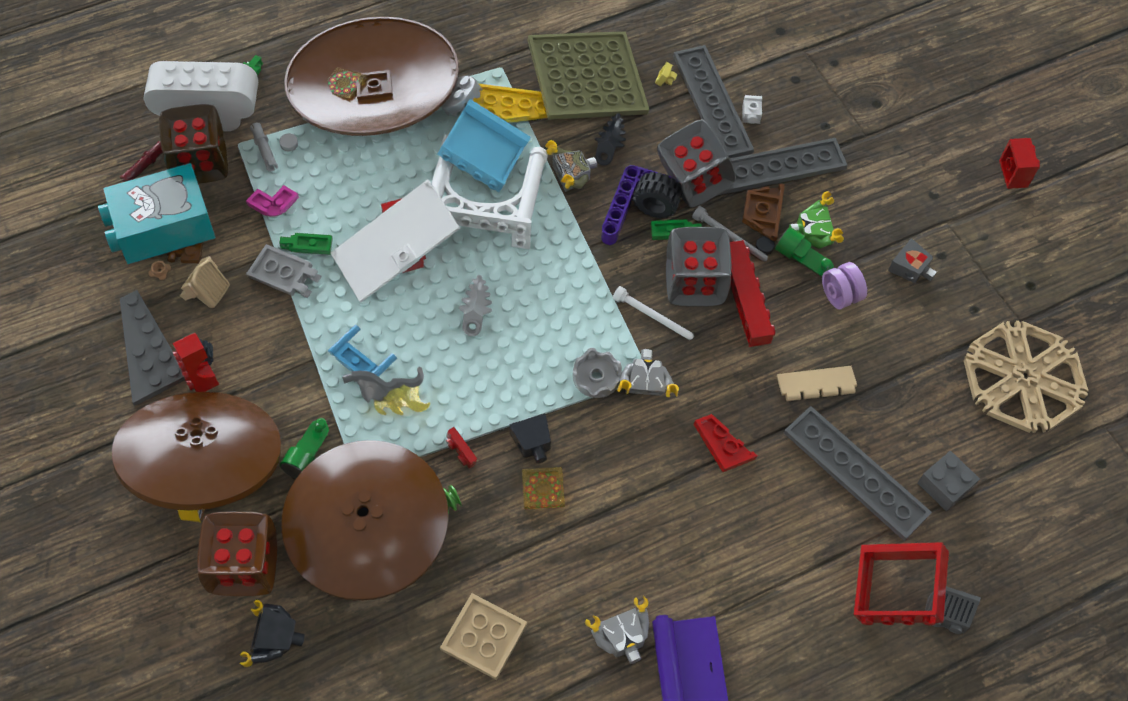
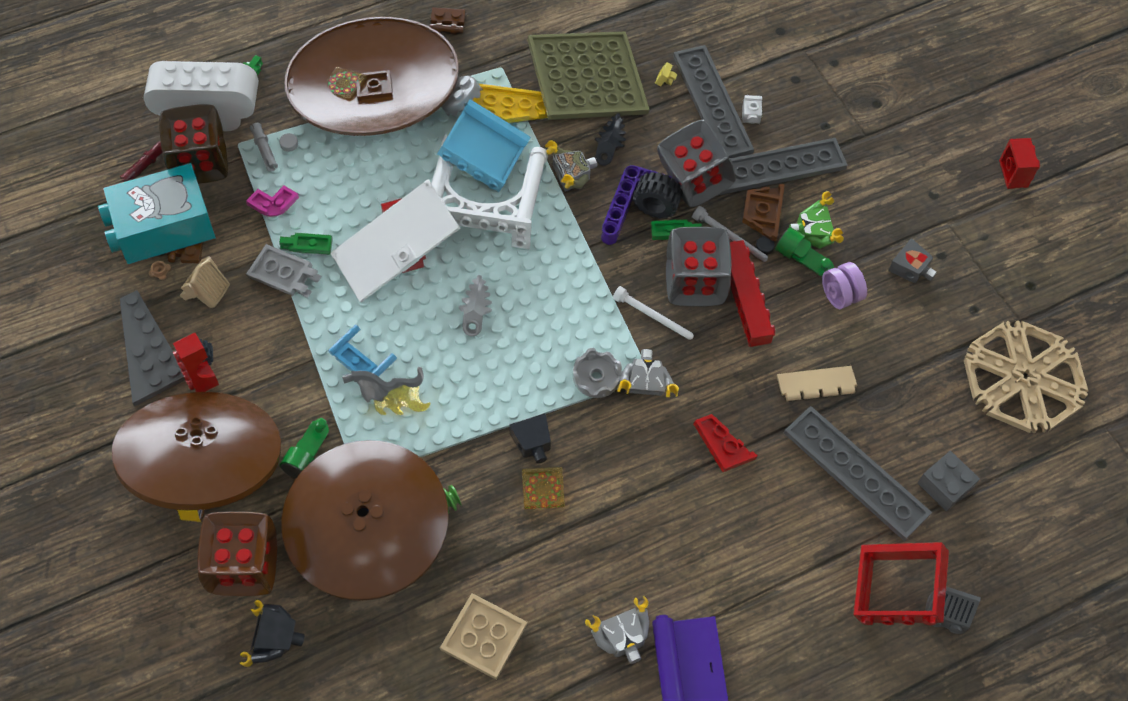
(448, 20): none -> reddish brown plate
(456, 442): red plate -> none

